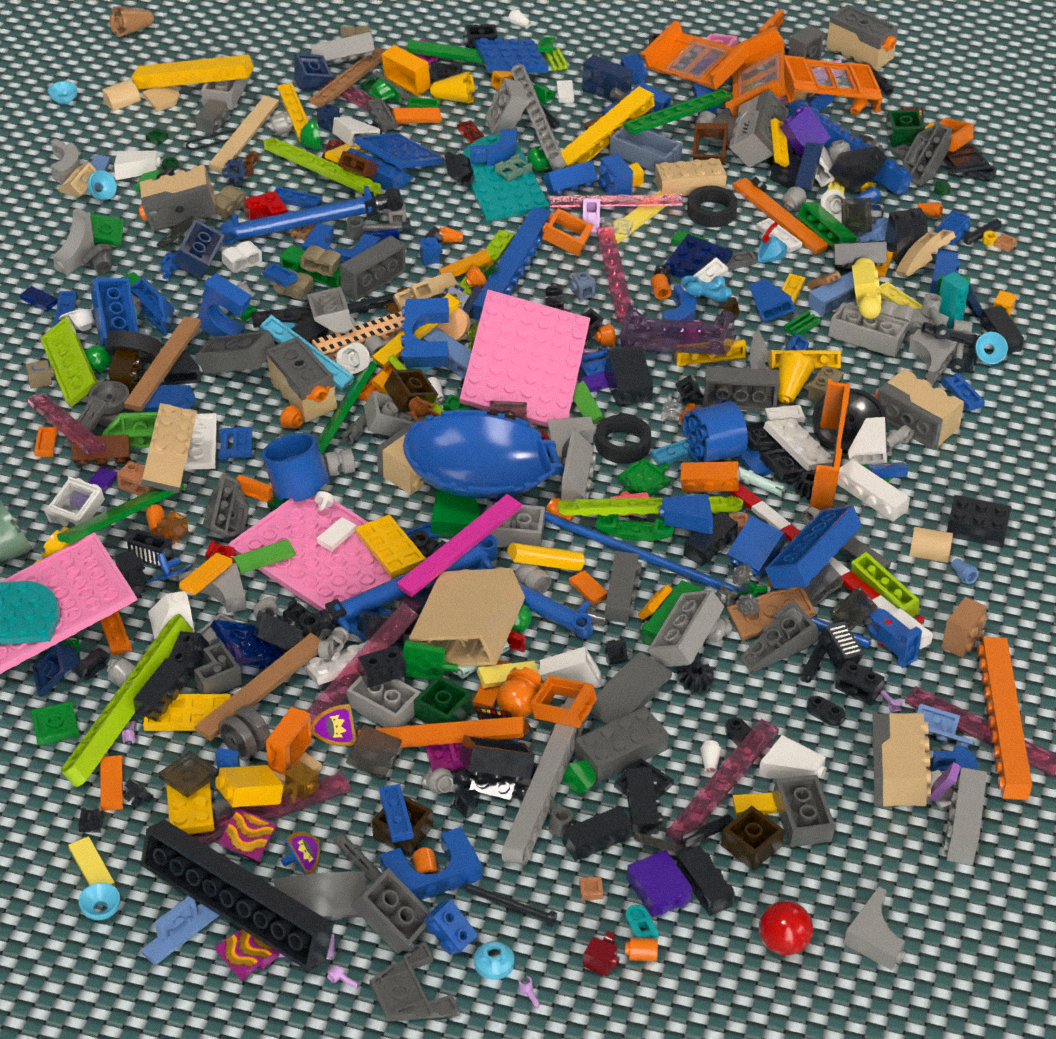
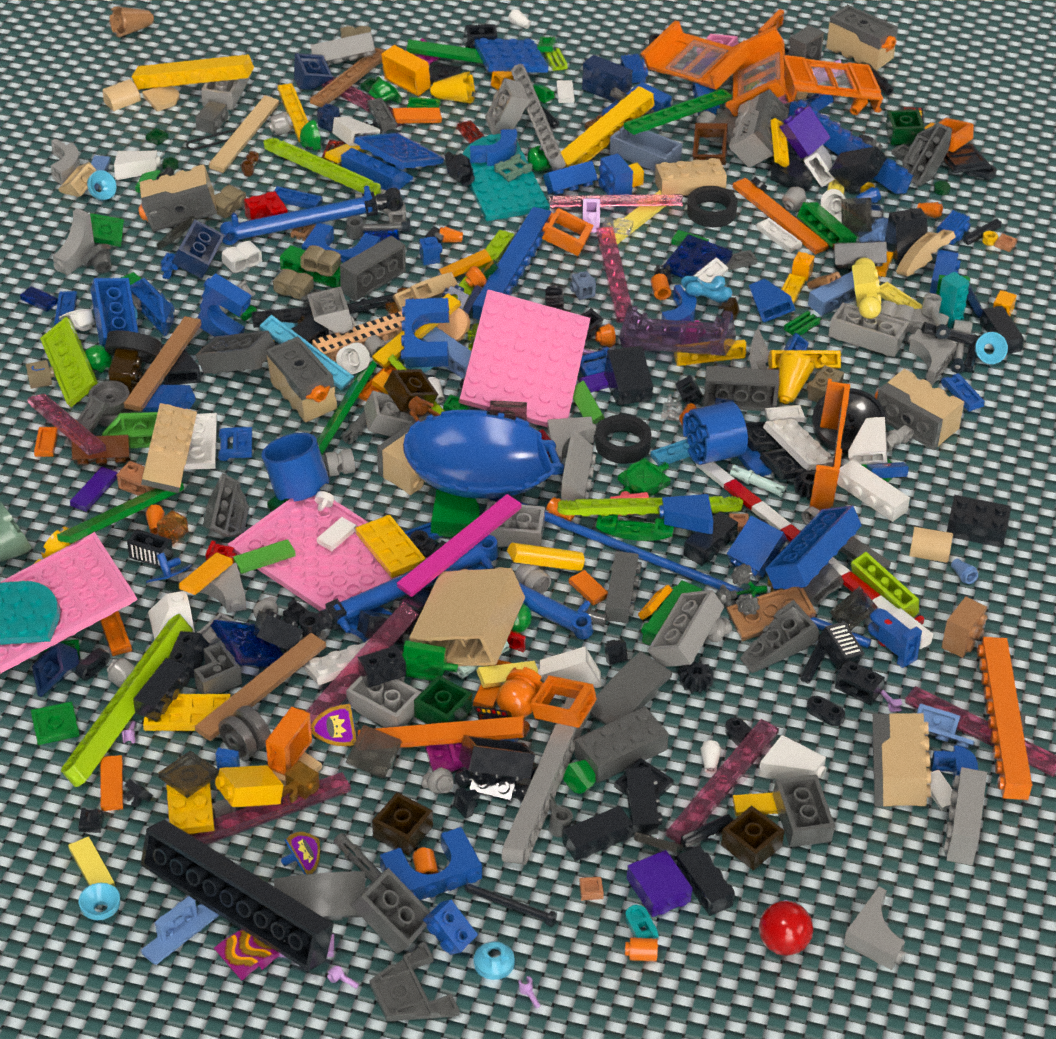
(62, 92): medium azure piece -> none
(75, 502): white window -> none
(132, 570): black brick -> none
(237, 167): dark blue brick -> none
(247, 835): slope -> none
(255, 488): orange tile -> none
(280, 275): blue tile -> none
(291, 417): orange cone -> none
(334, 643): light grey connector -> none
(358, 164): reddish brown brick -> none
(396, 813): blue tile -> none
(405, 95): dark grey tile -> none
(601, 954): dark red brick -> none
(710, 476): orange brick -> none
(771, 248): dark azure piece -> none
(803, 265): none -> light orange brick
(809, 166): dark blue tile -> none
(838, 147): light grey head -> none
(944, 781): medium lavender tile -> none

